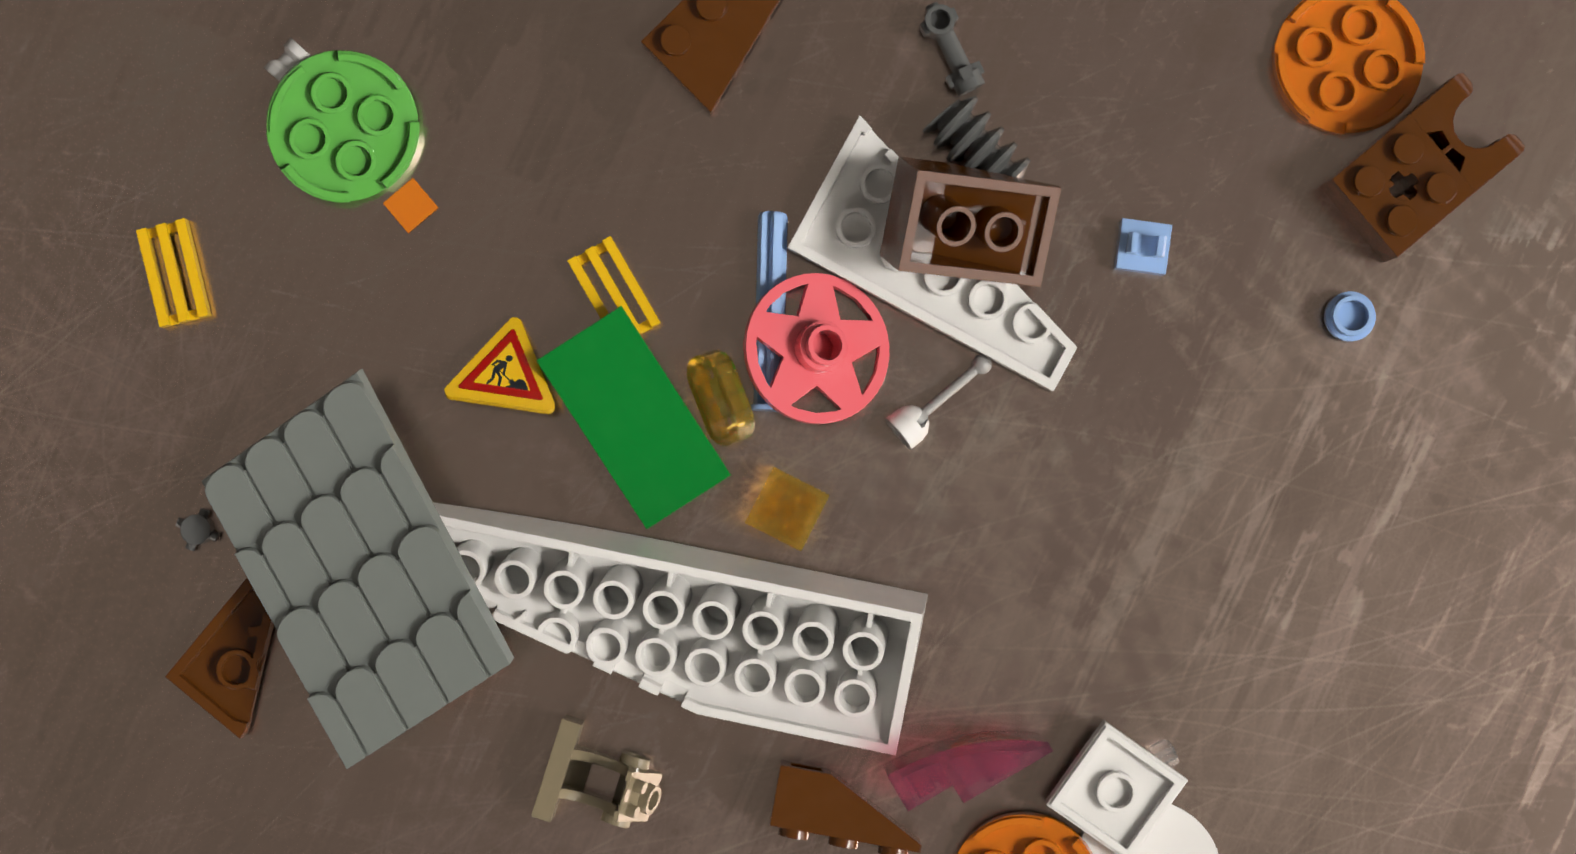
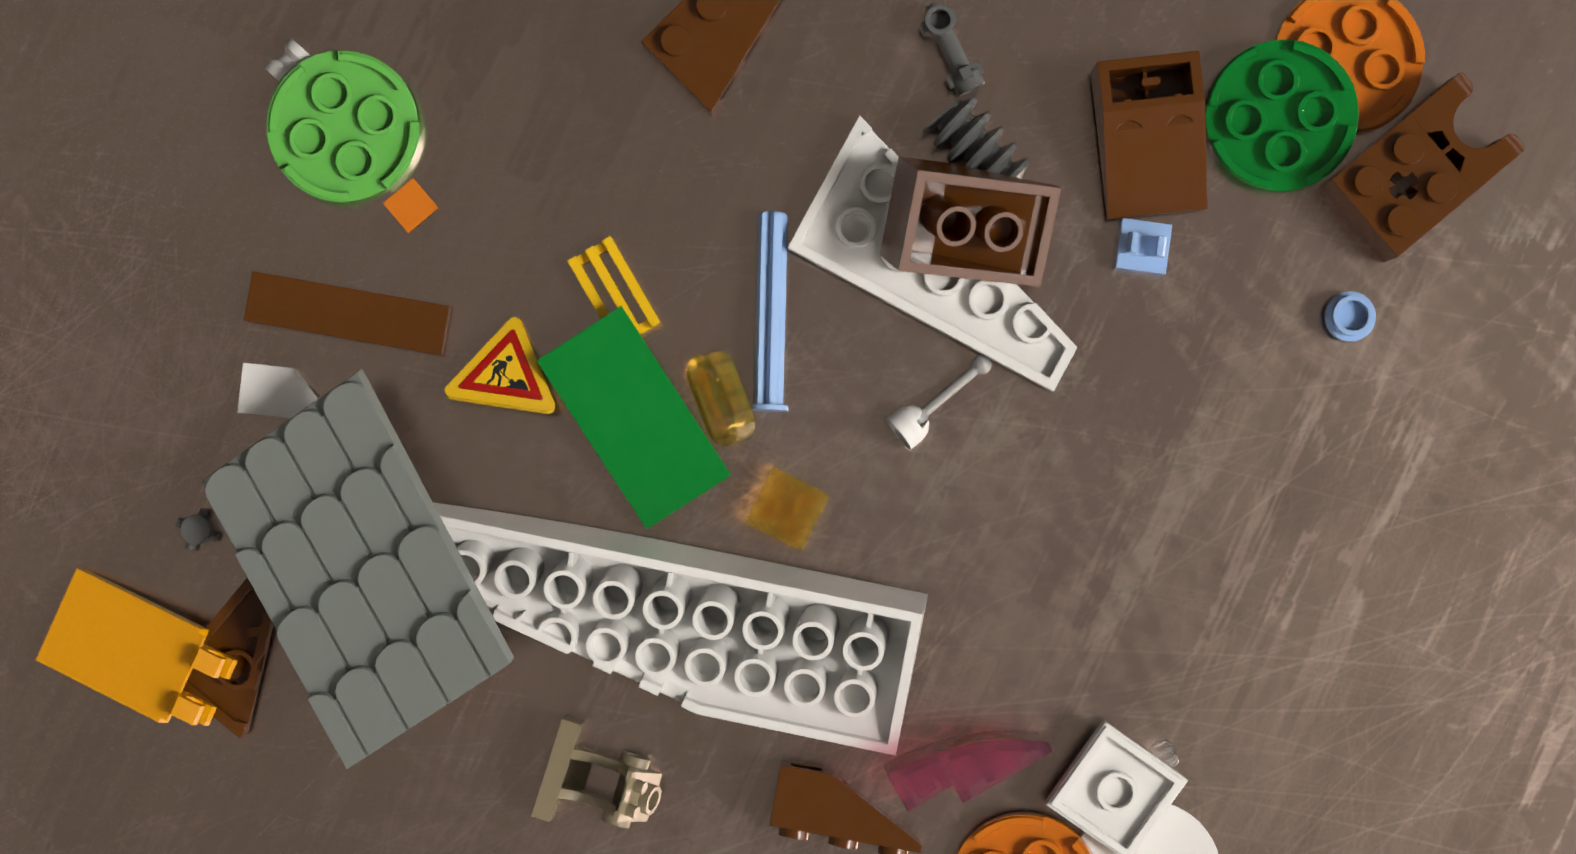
(131, 650): none -> light orange tile
(163, 232): yellow tile -> none
(273, 391): none -> white tile
(347, 313): none -> reddish brown tile
(816, 348): coral wheel -> none
(1151, 134): none -> reddish brown slope
(1282, 115): none -> green tile

